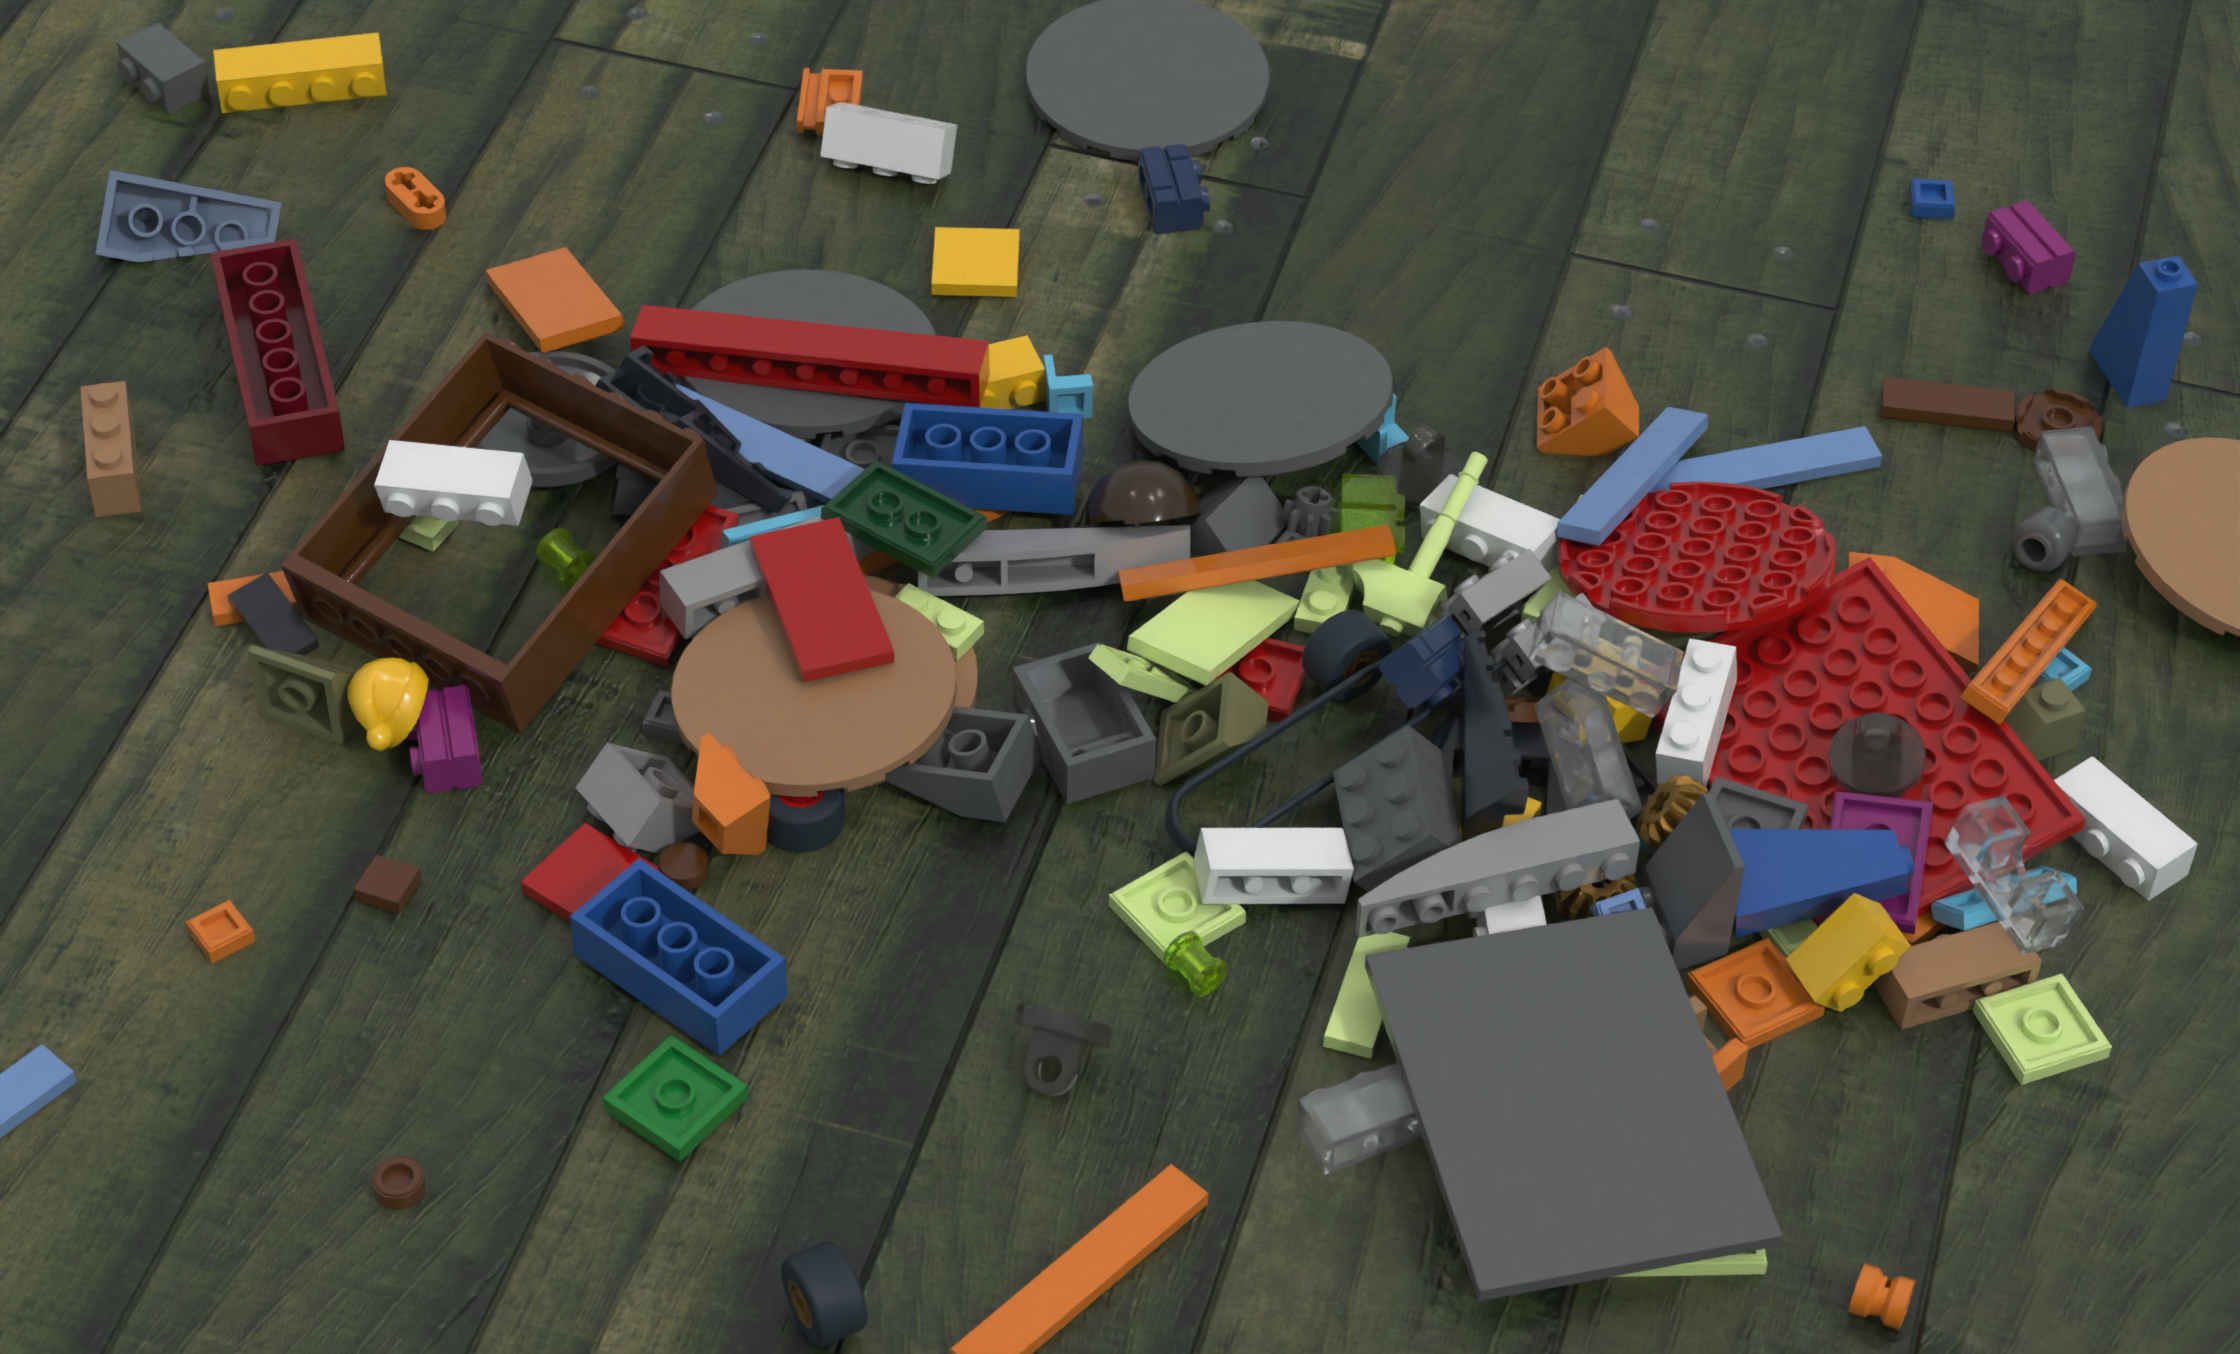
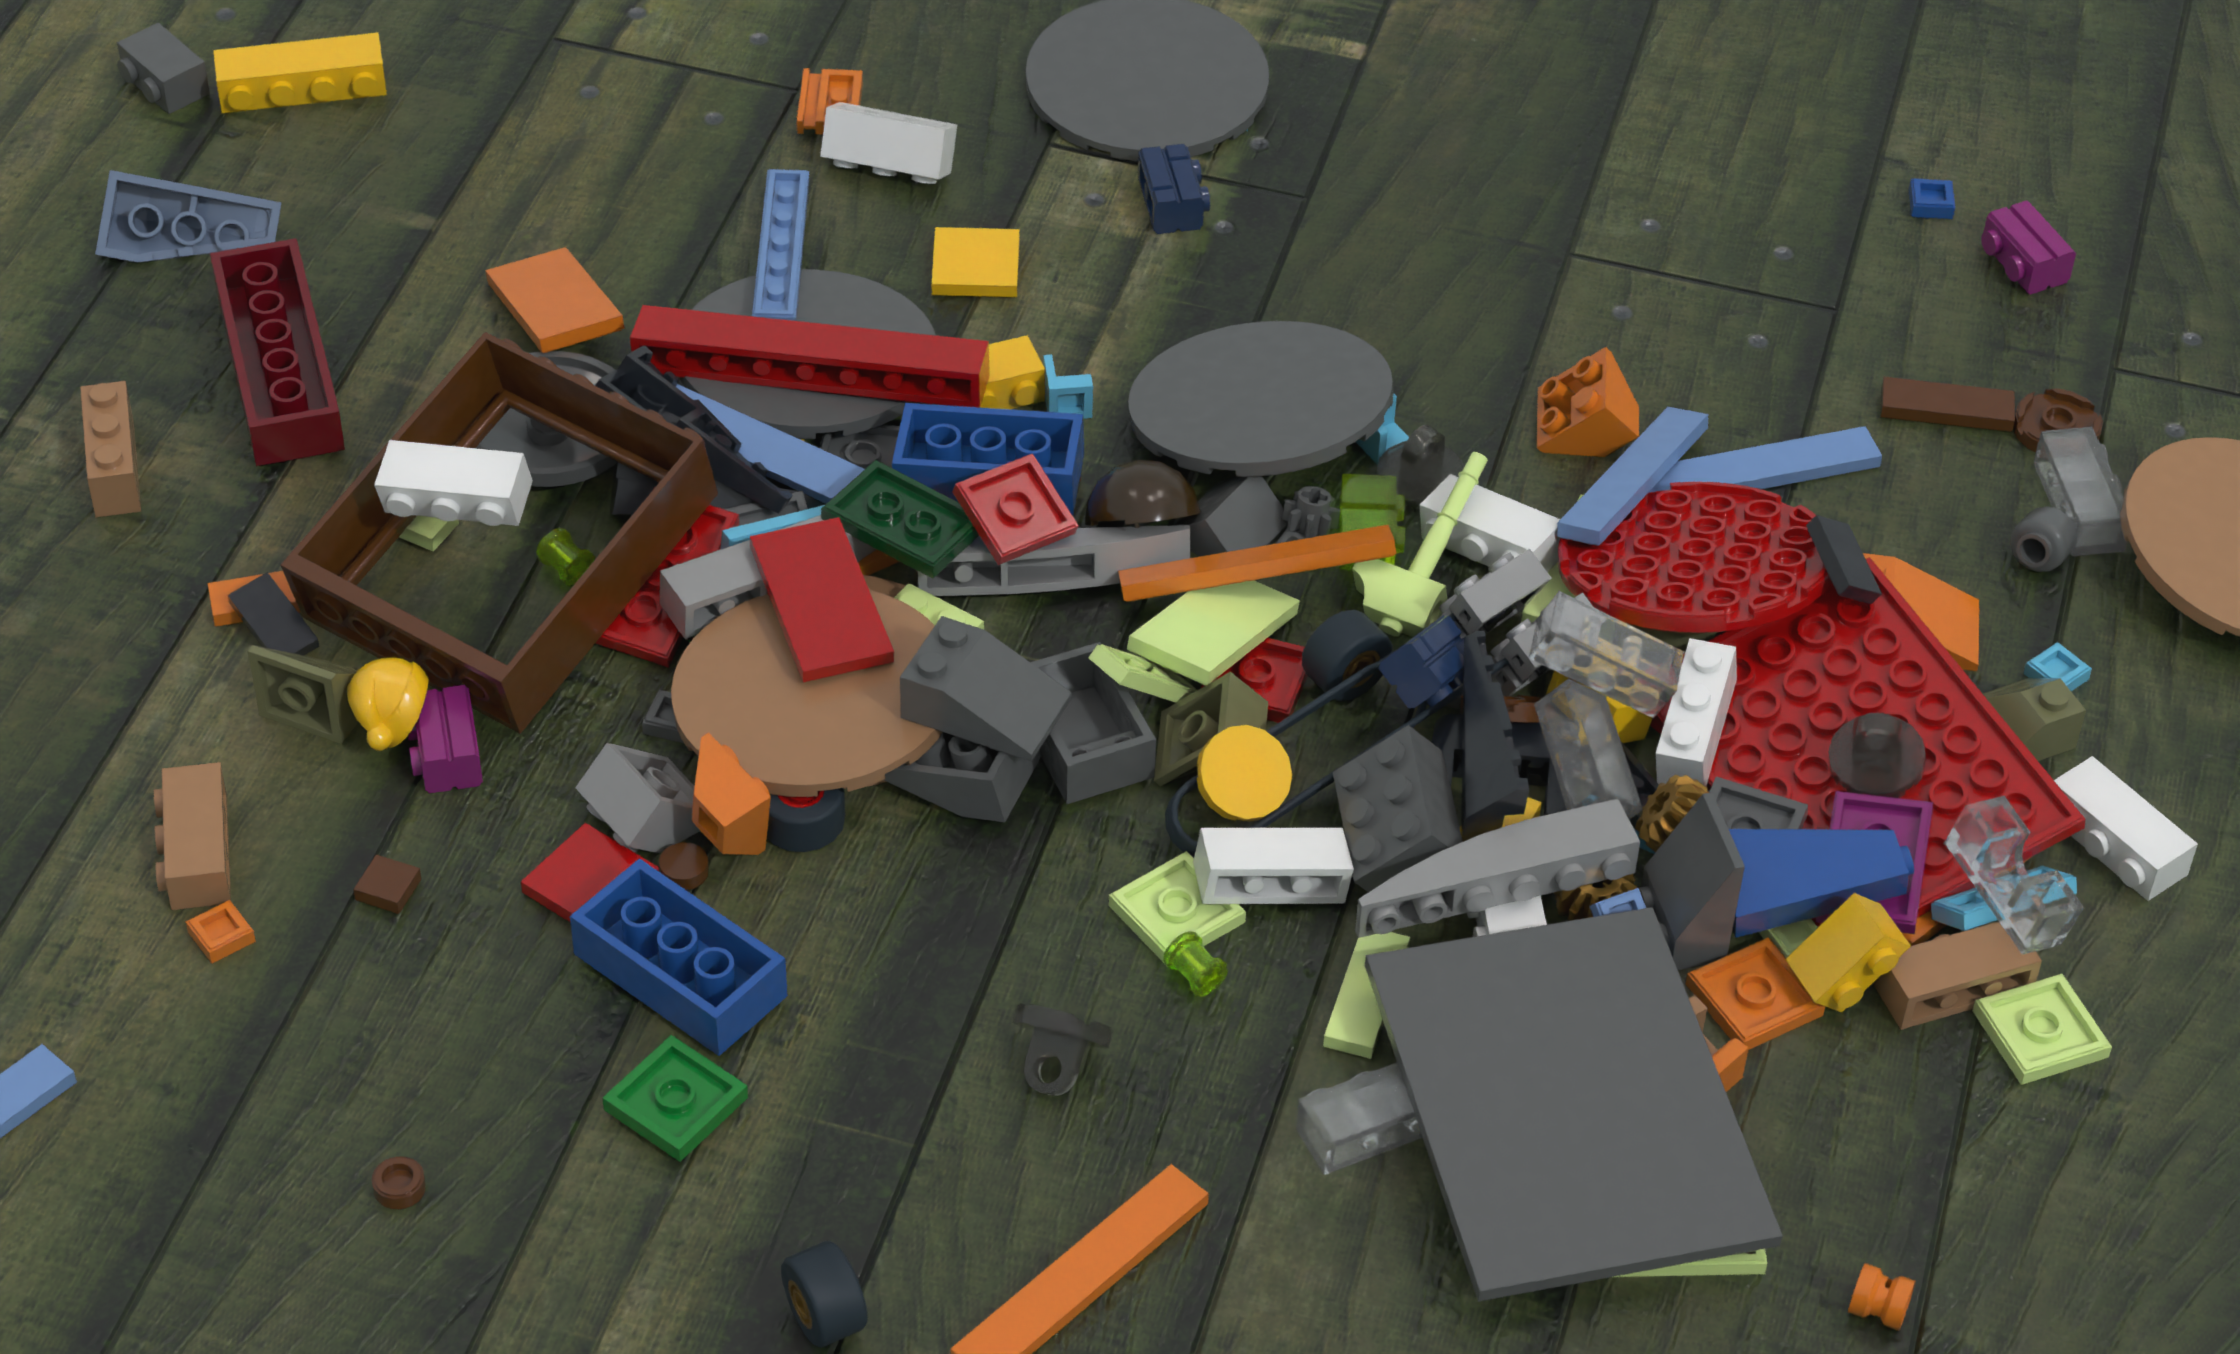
(193, 836): none -> medium nougat brick
(407, 201): orange beam -> none
(781, 244): none -> medium blue tile
(980, 691): none -> dark grey slope
(1015, 509): none -> tile
(1243, 773): none -> yellow tile
(1324, 595): yellowish green plate -> none
(1843, 559): none -> black tile
(2029, 651): orange tile -> none
(2145, 331): blue slope -> none

